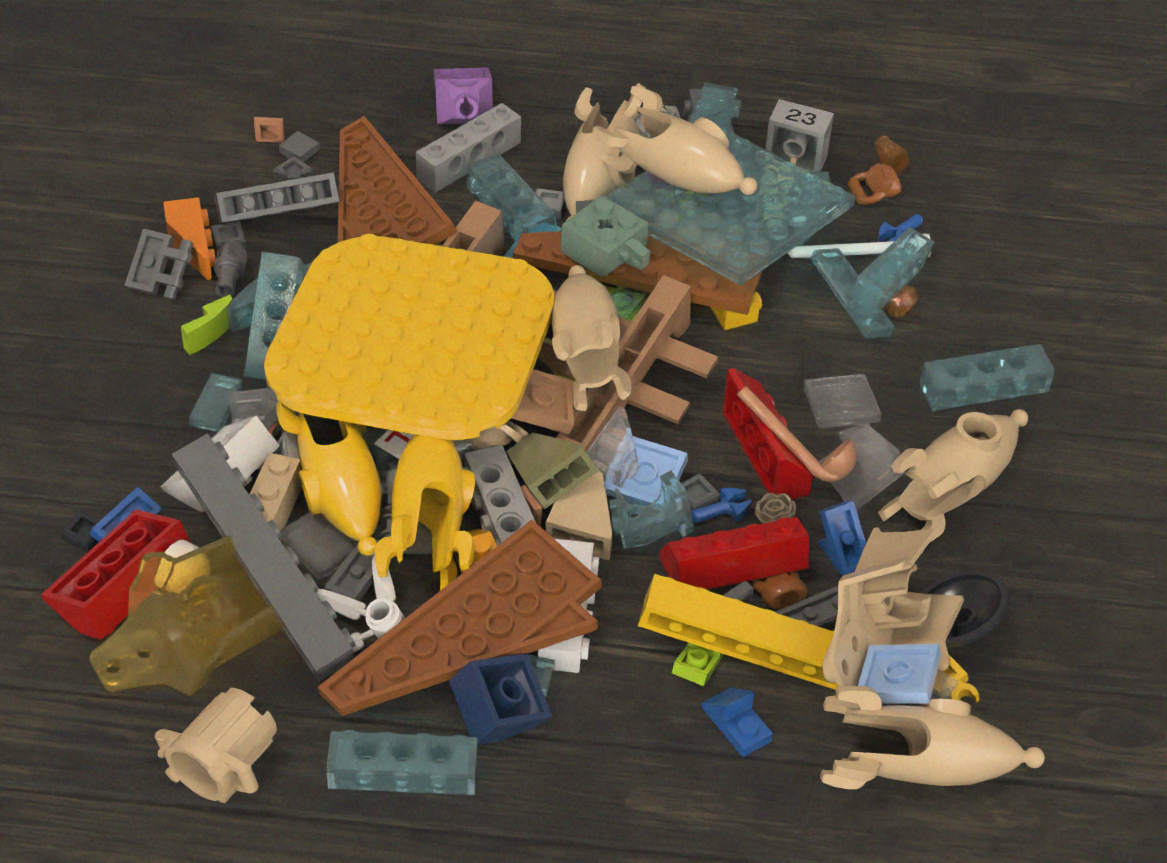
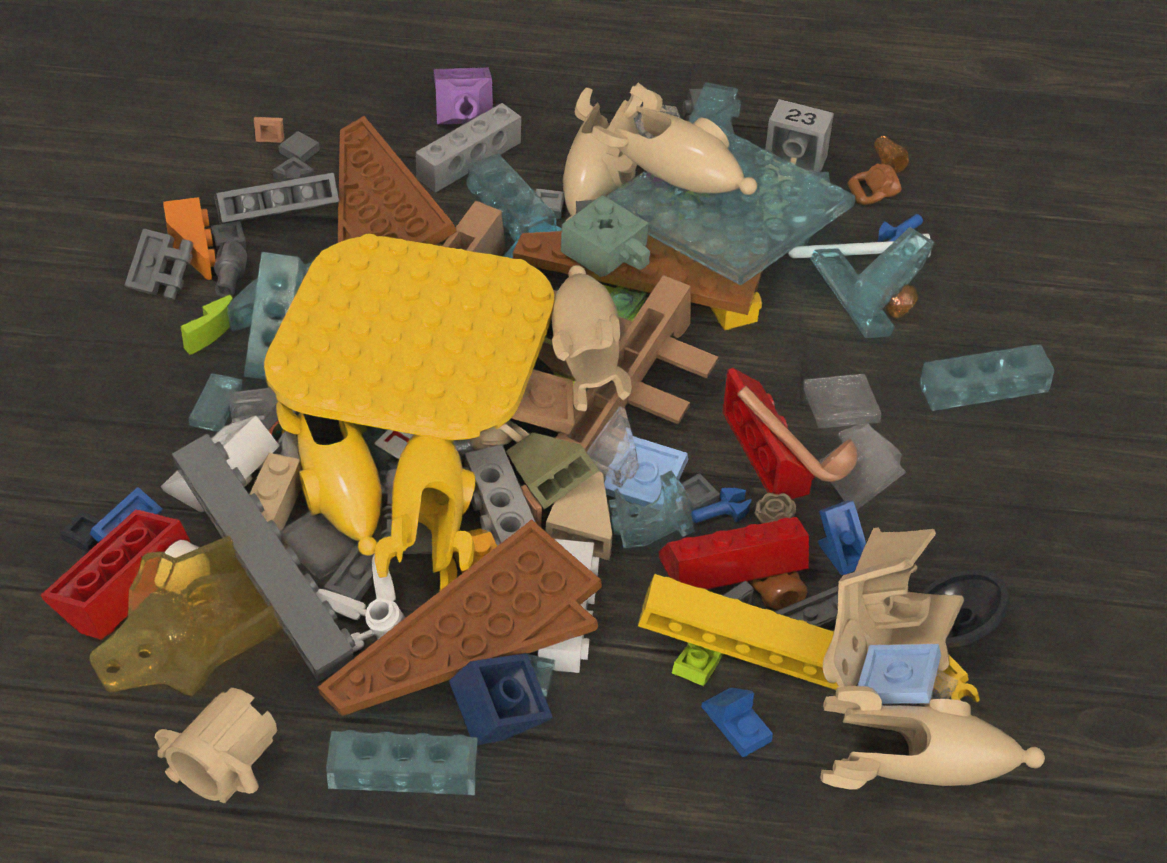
(955, 466): tan piece -> none

